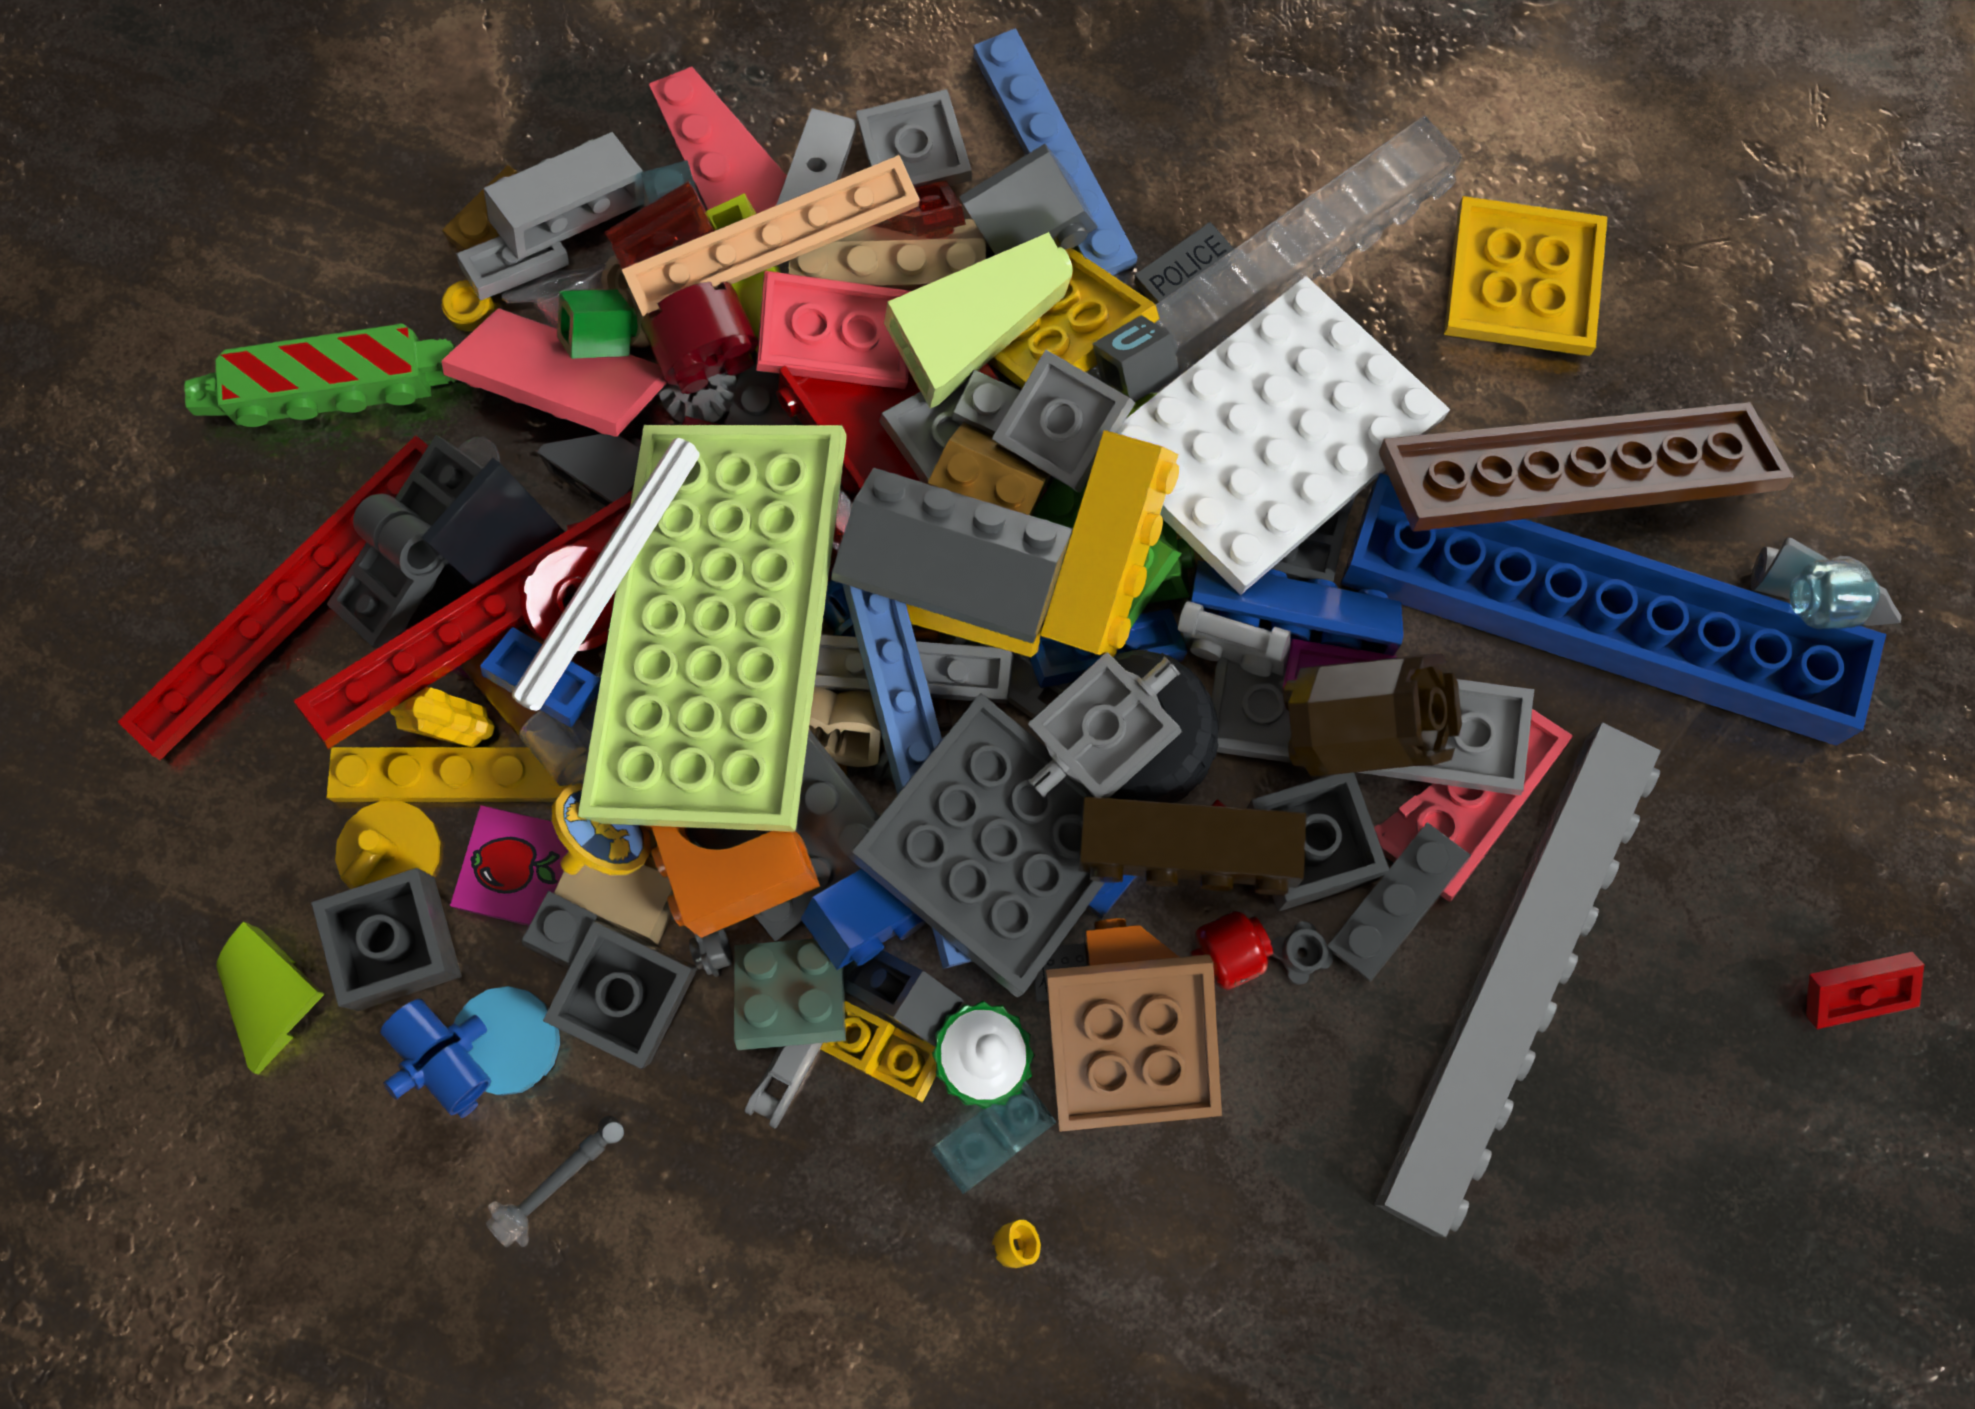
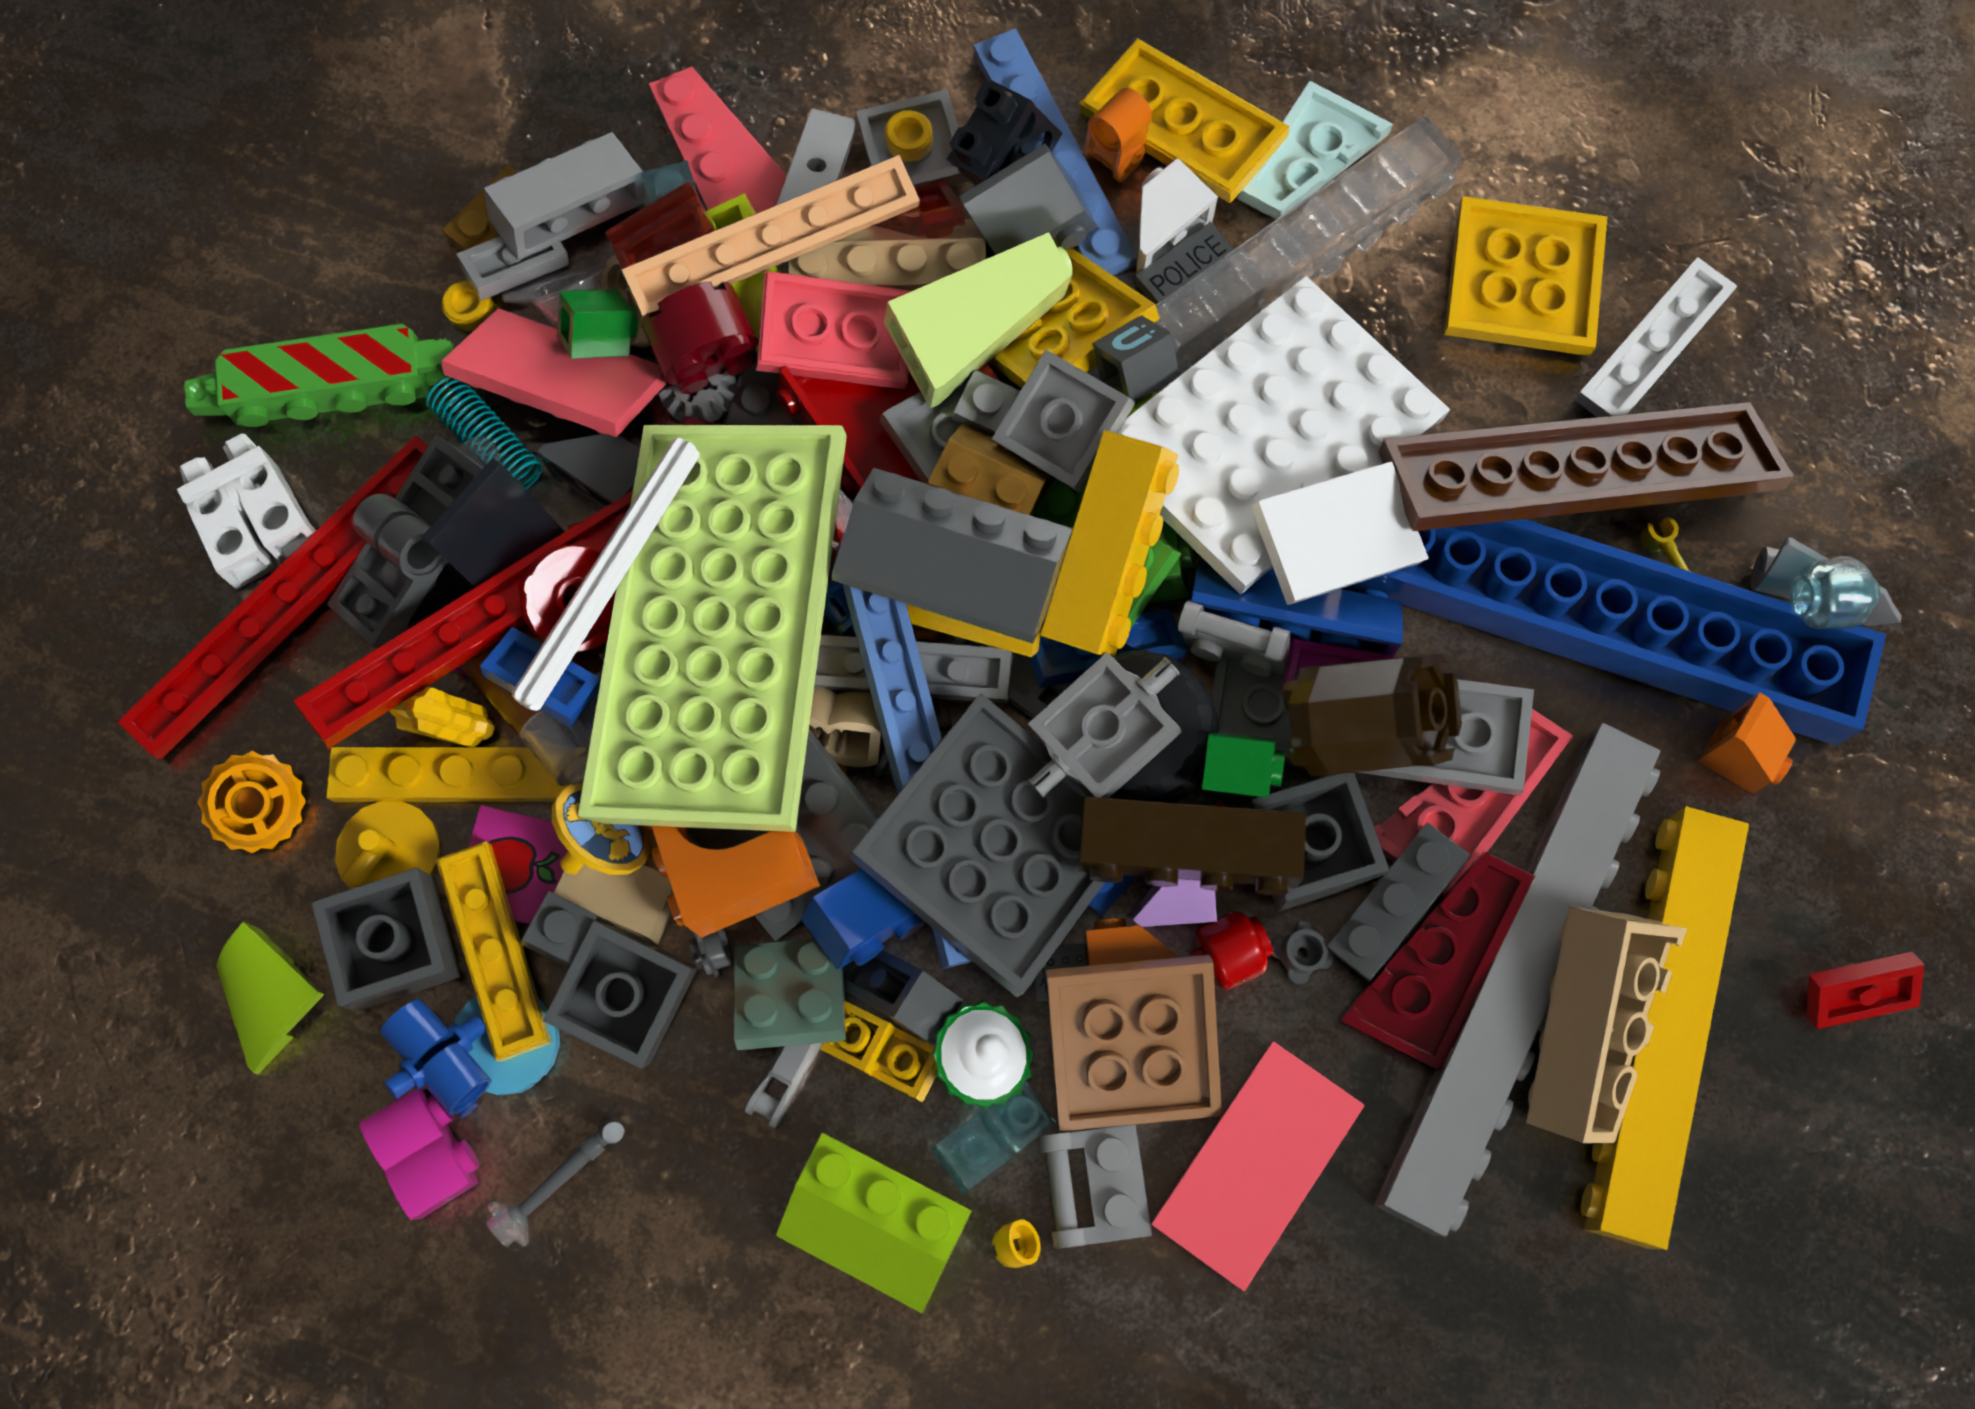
(239, 492): none -> white hips
(251, 802): none -> light orange piece
(420, 1153): none -> dark pink brick
(460, 437): none -> teal piece
(493, 951): none -> yellow tile
(872, 1222): none -> lime slope
(909, 135): none -> yellow tile
(999, 133): none -> black hips
(1113, 1185): none -> light grey plate
(1119, 133): none -> orange piece
(1171, 210): none -> white slope
(1175, 905): none -> lavender slope
(1193, 119): none -> yellow tile
(1242, 764): none -> green brick
(1257, 1165): none -> coral tile
(1322, 142): none -> light aqua wing
(1338, 533): none -> white tile
(1438, 971): none -> dark red wing
(1598, 1021): none -> tan wedge
(1643, 1169): none -> yellow brick
(1656, 341): none -> white plate
(1666, 544): none -> yellow hand
(1750, 745): none -> orange slope

